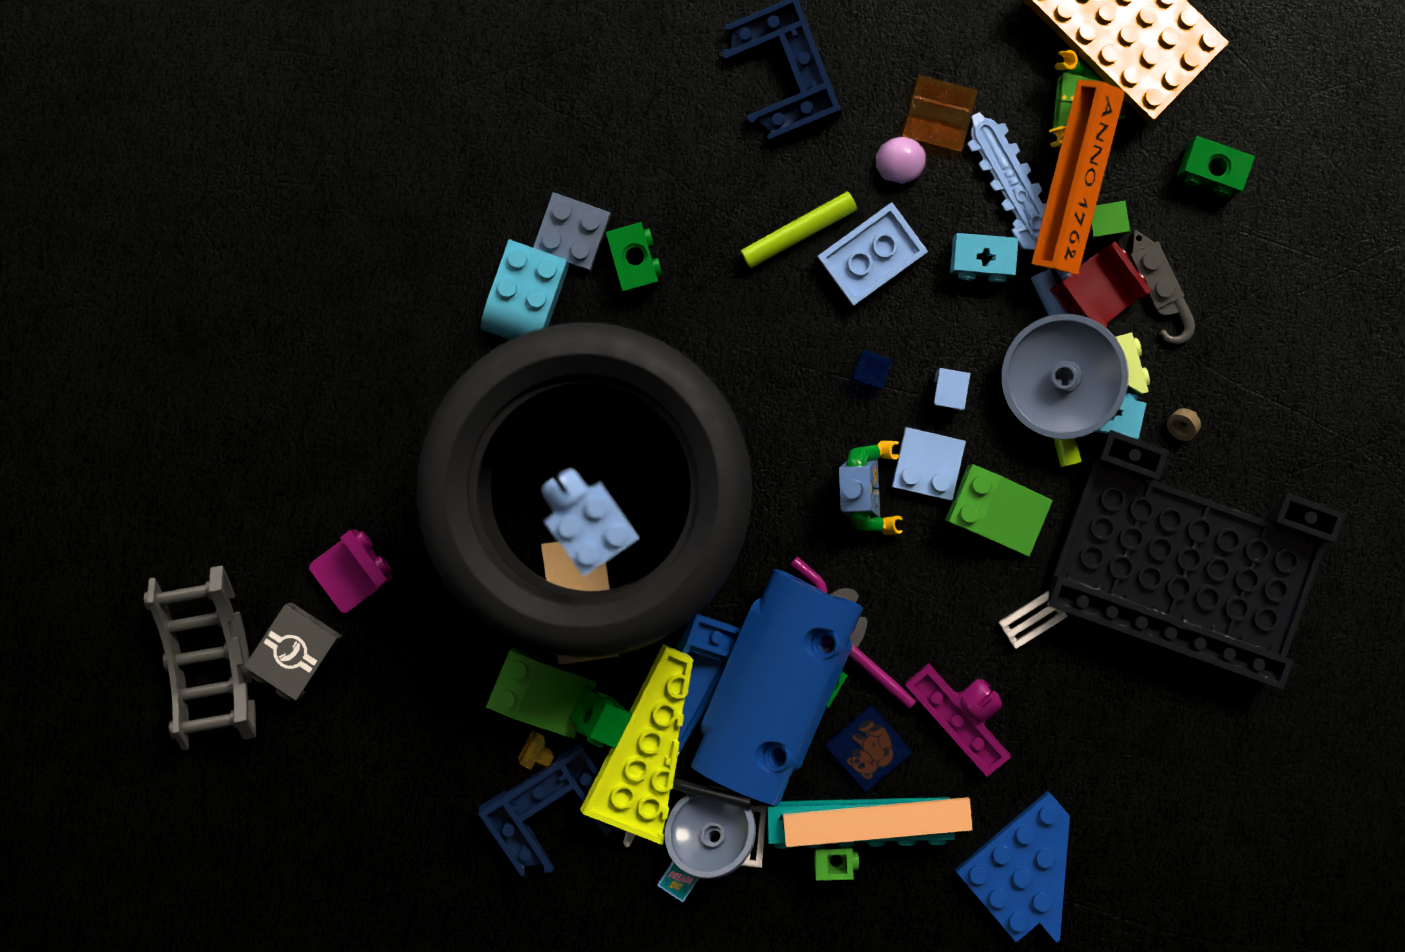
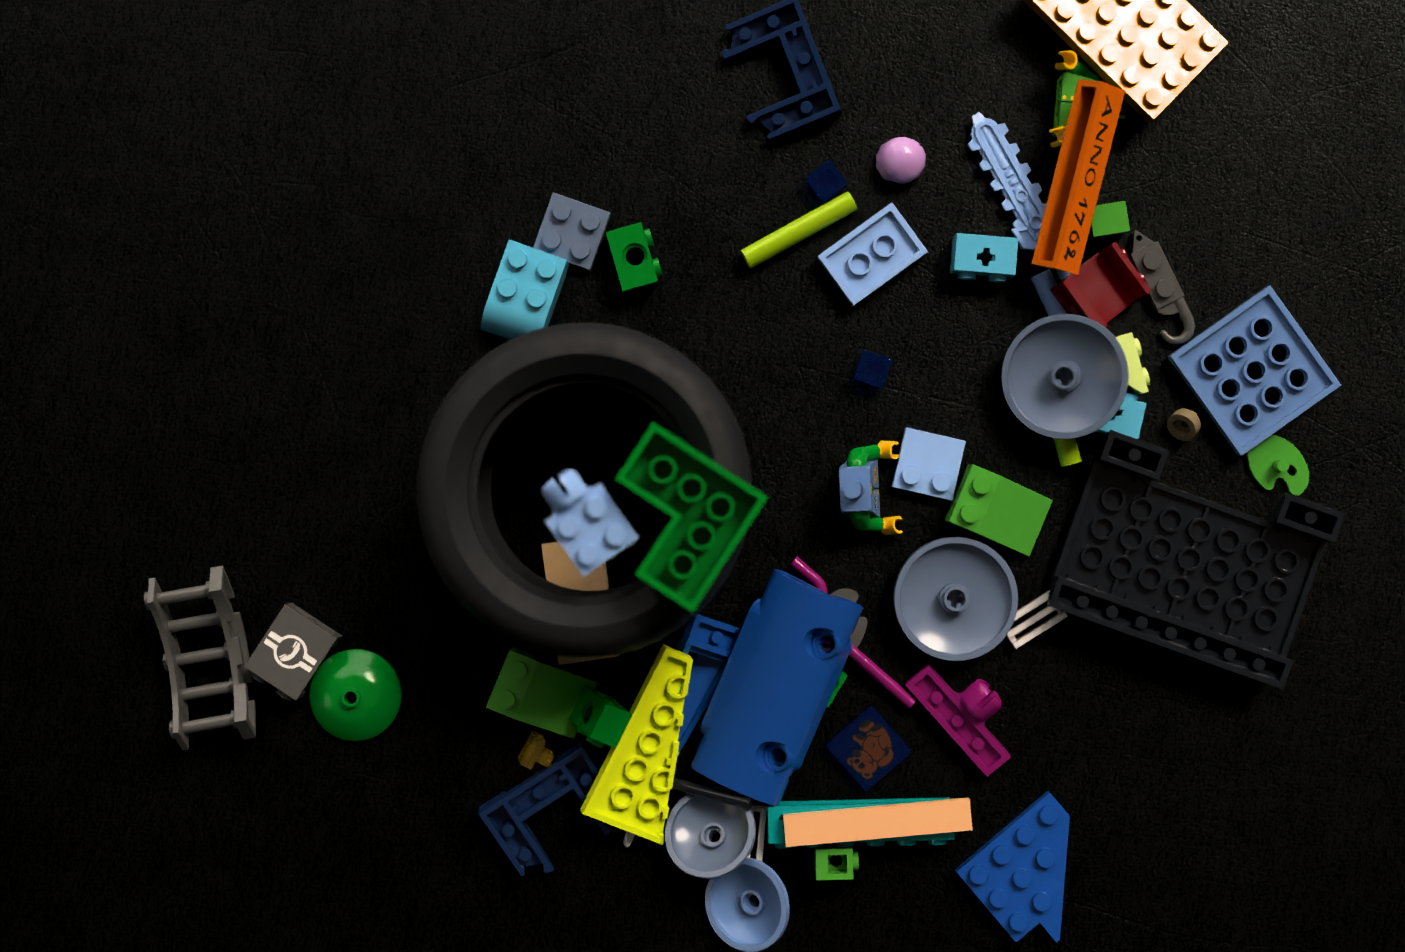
(351, 570): magenta bracket -> none
(376, 691): none -> green dish
(677, 882): tile -> none
(707, 509): none -> green brick
(735, 913): none -> medium blue dish
(826, 181): none -> clear blue plate
(939, 112): clear orange slope -> none
(951, 388): light blue panel -> none
(955, 598): none -> sand blue dish
(1233, 167): green brick -> none
(1272, 460): none -> bright green piece
(1292, 400): none -> medium blue piece

